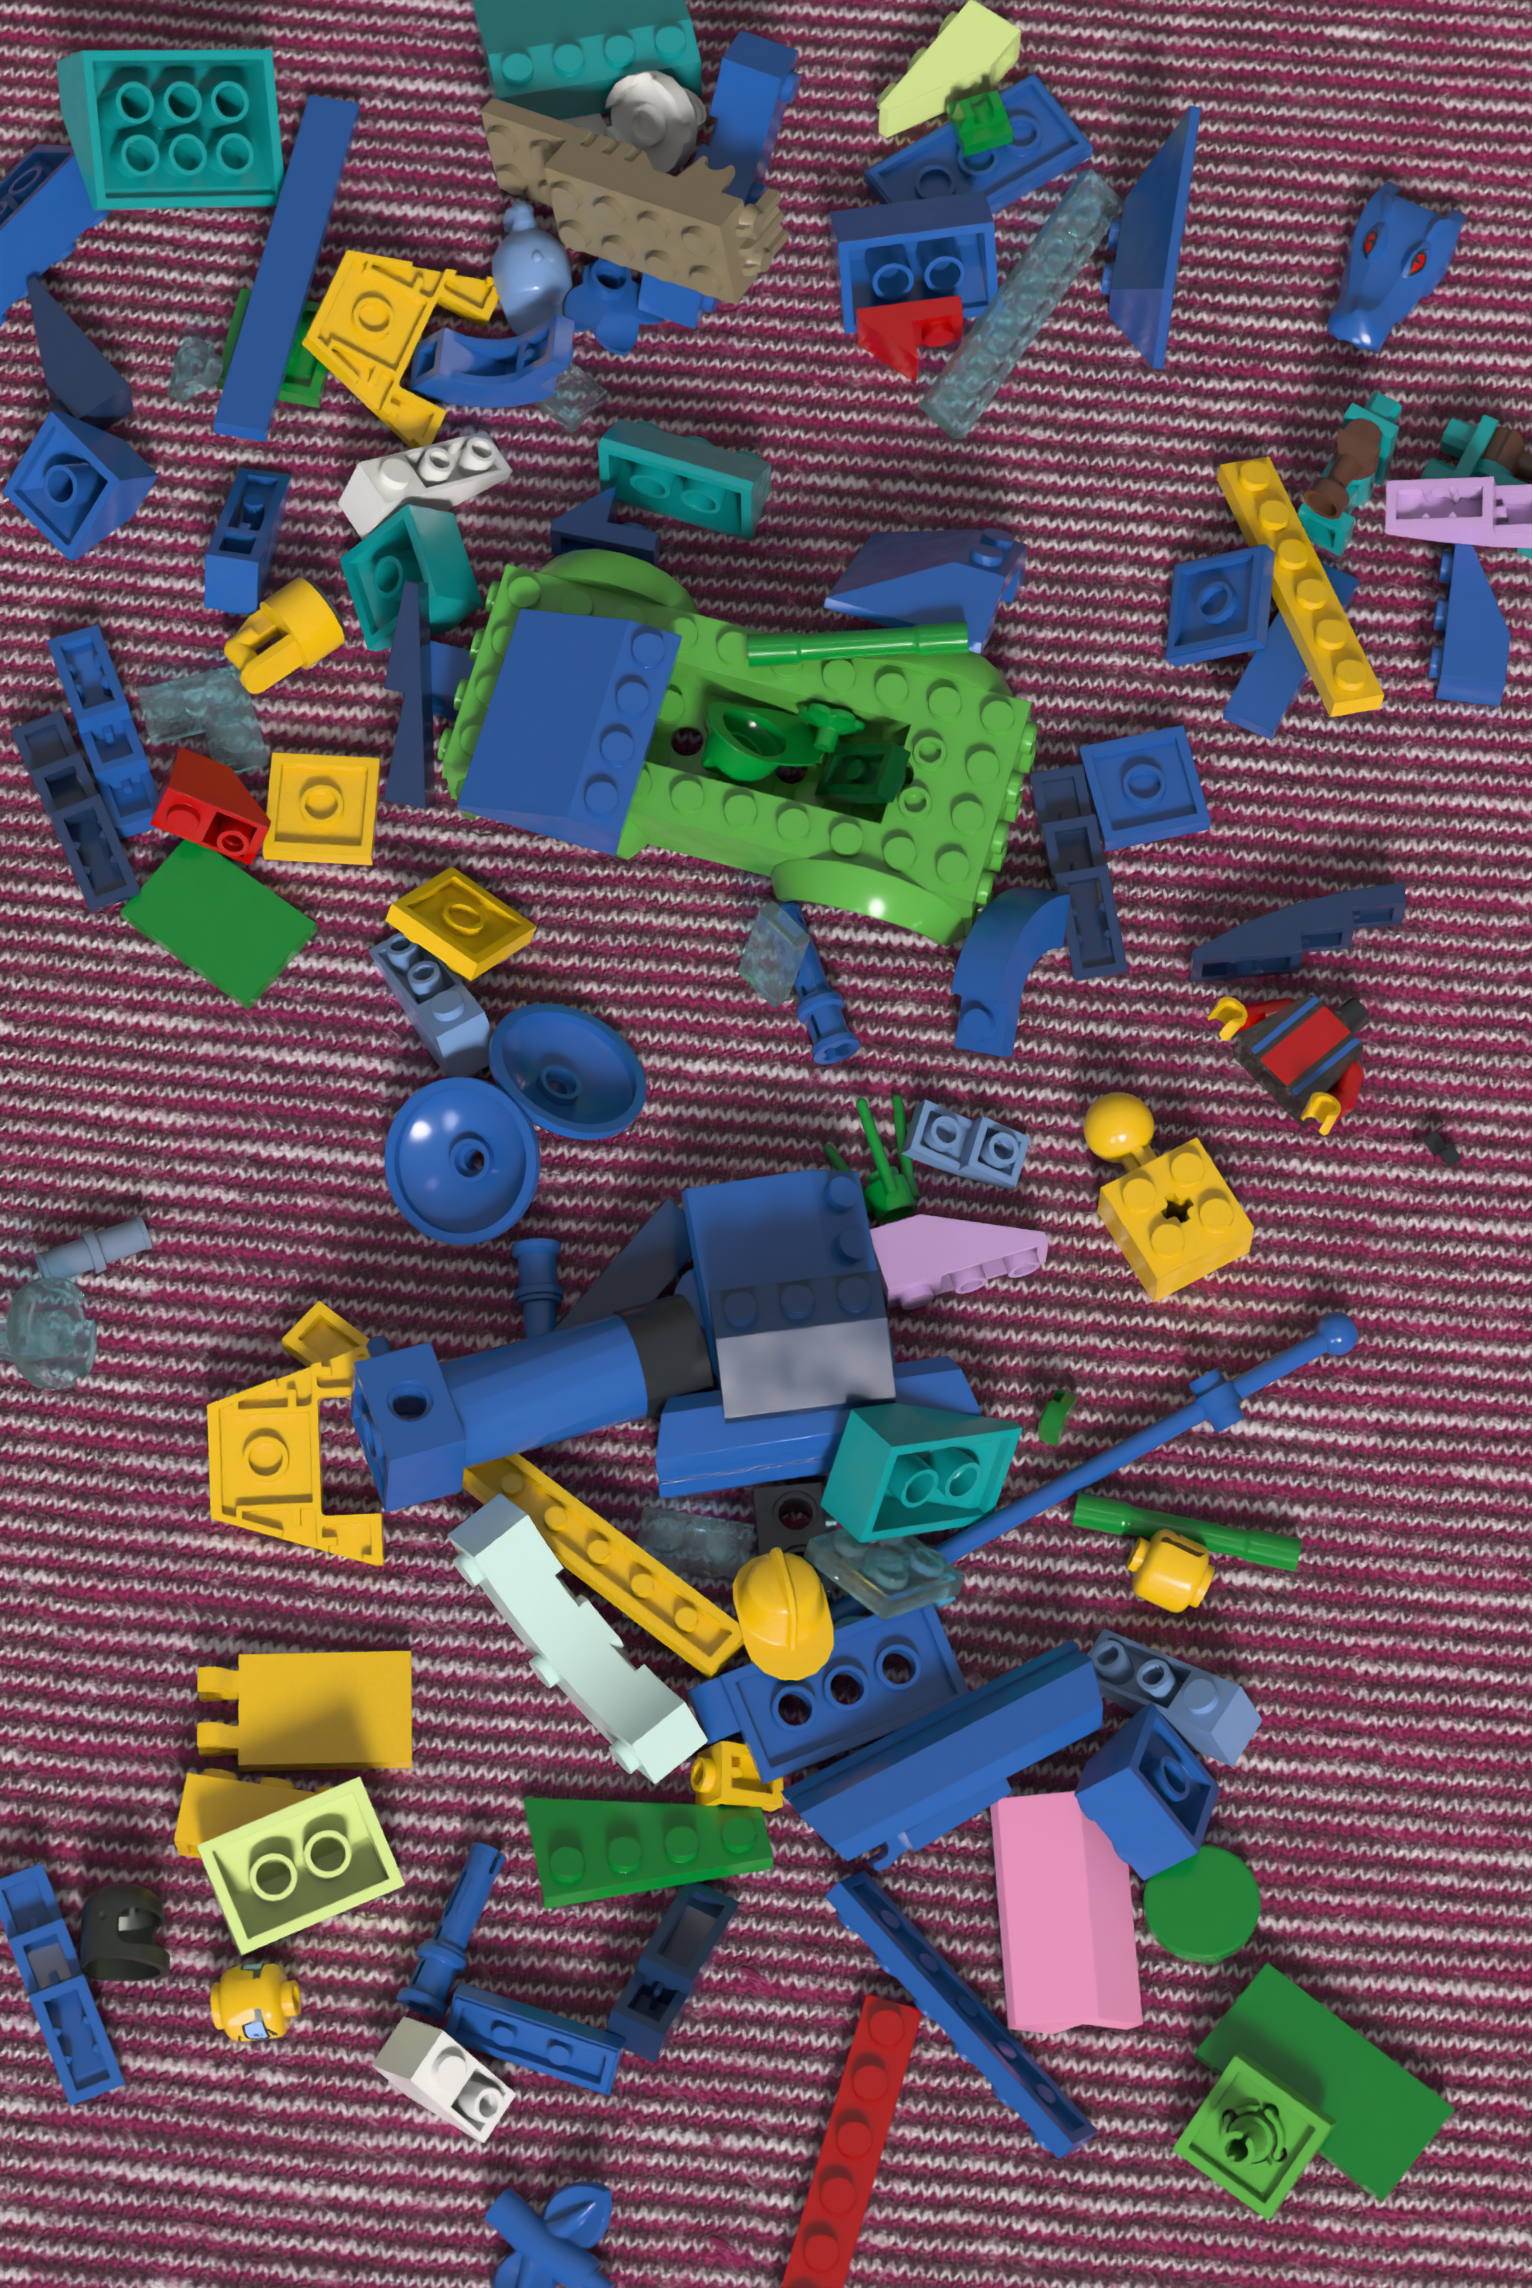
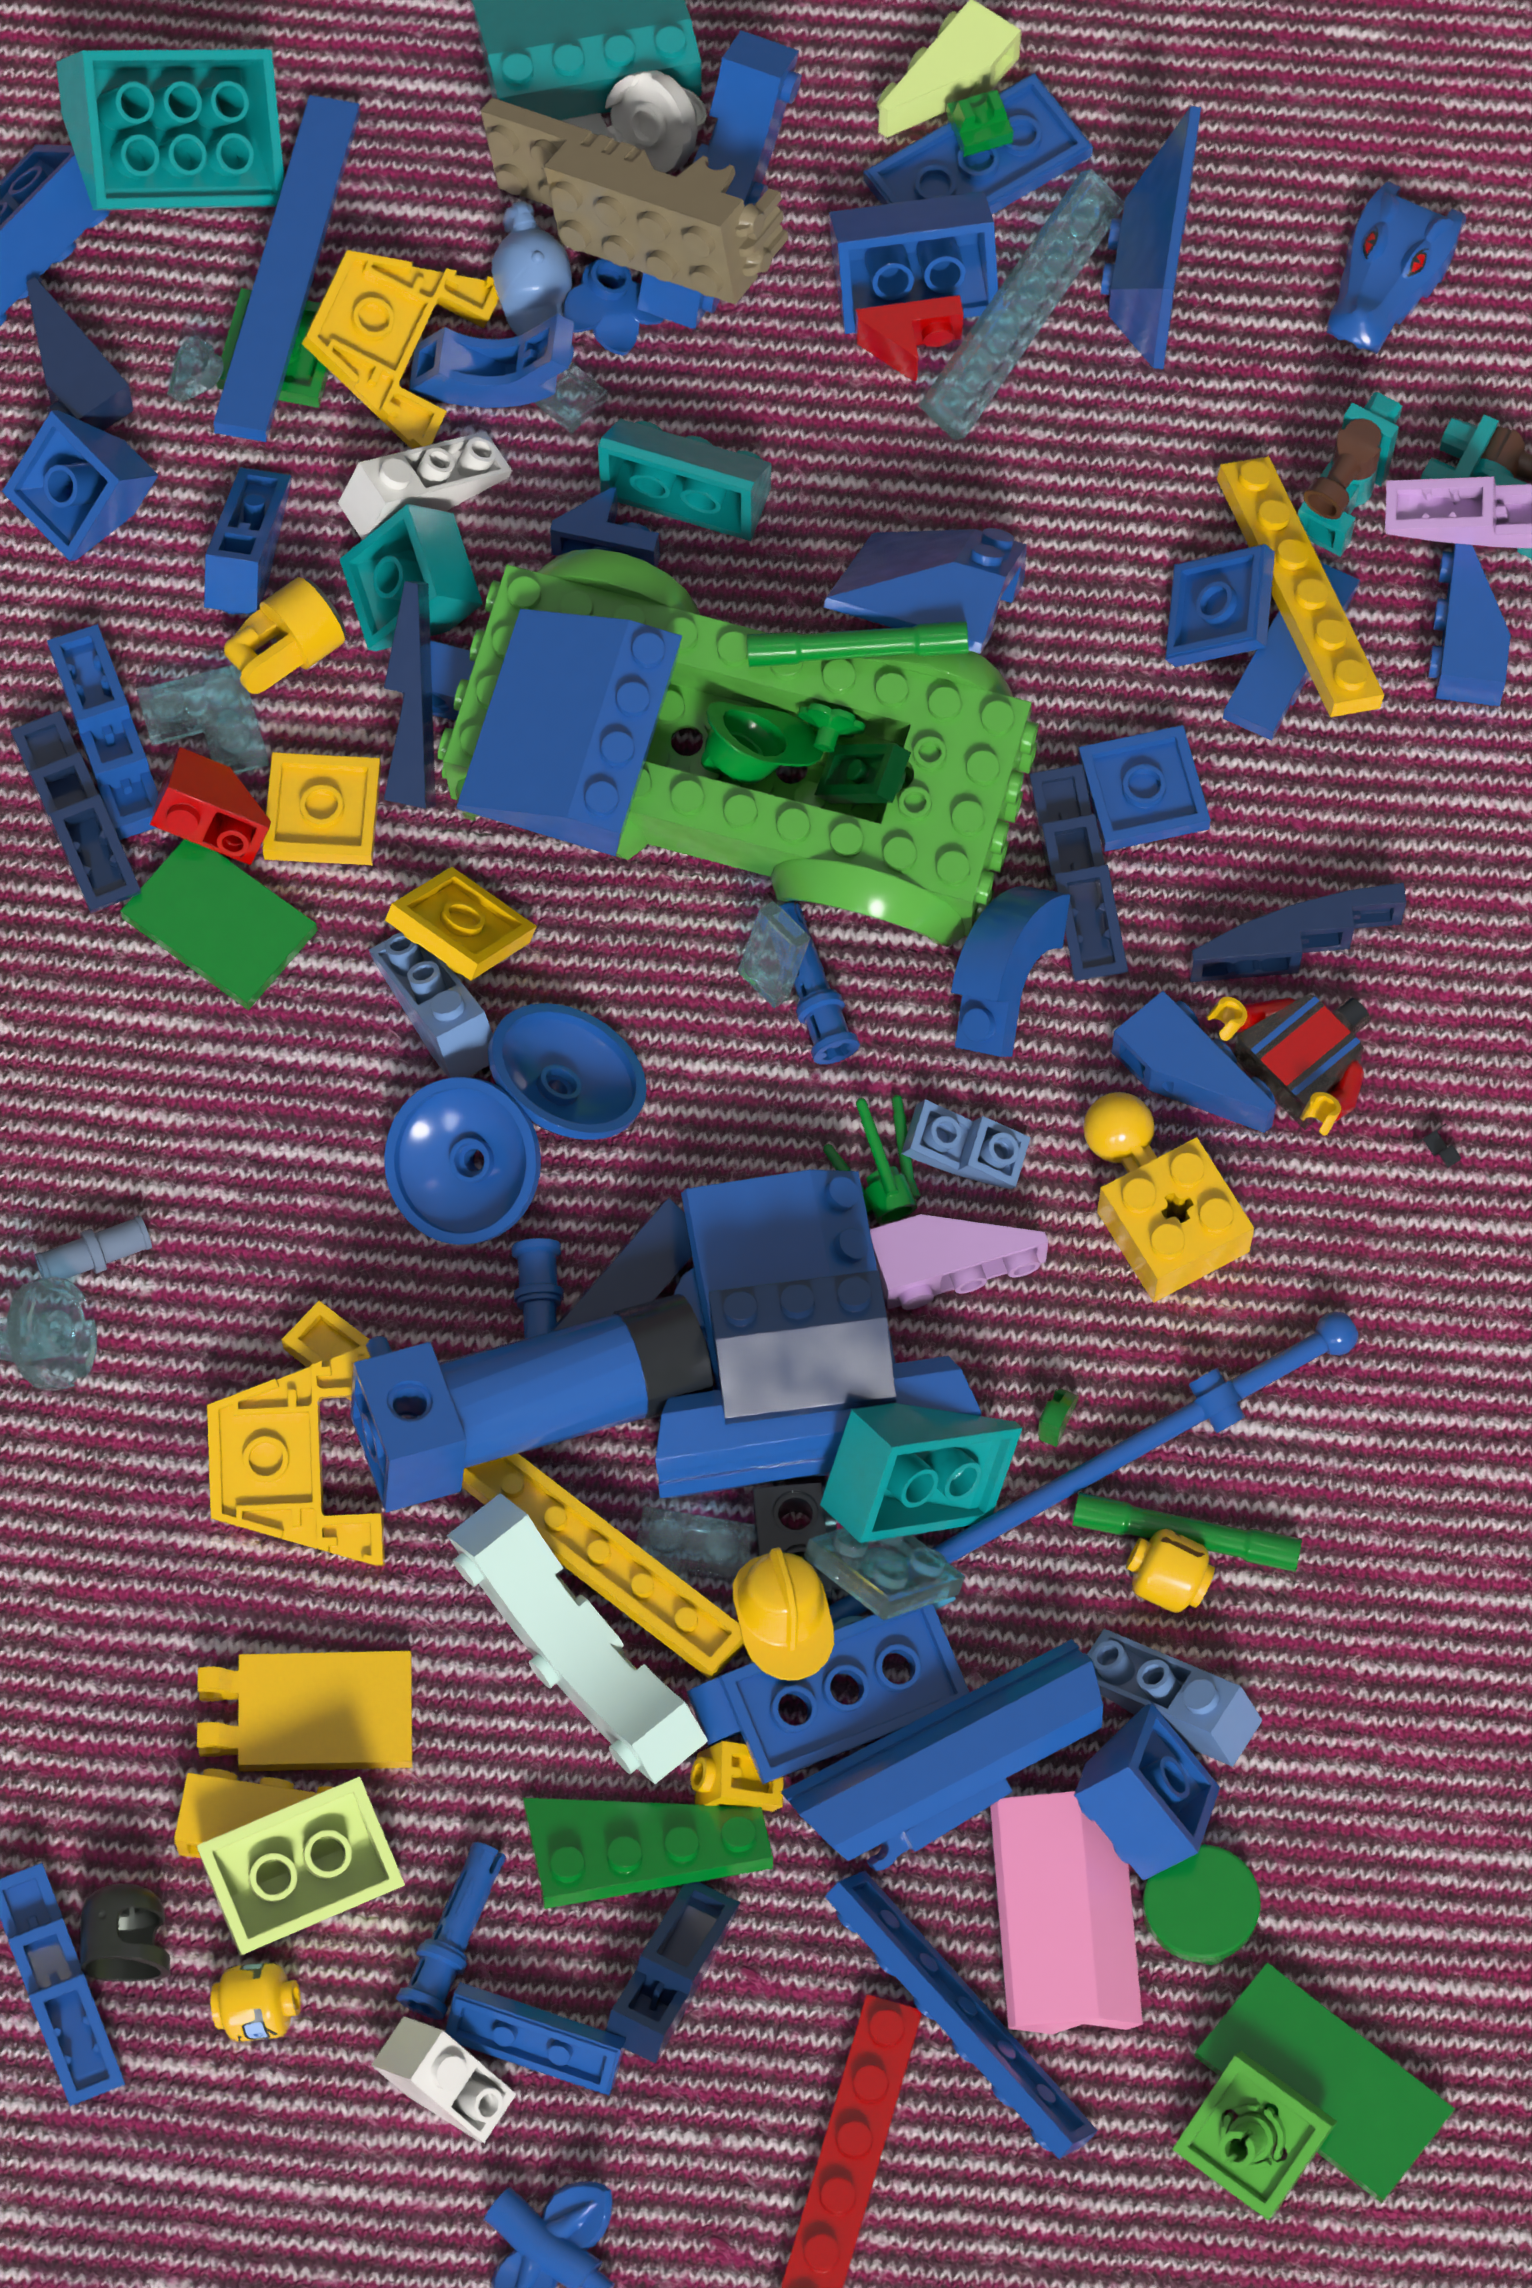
(1183, 1063): none -> blue slope

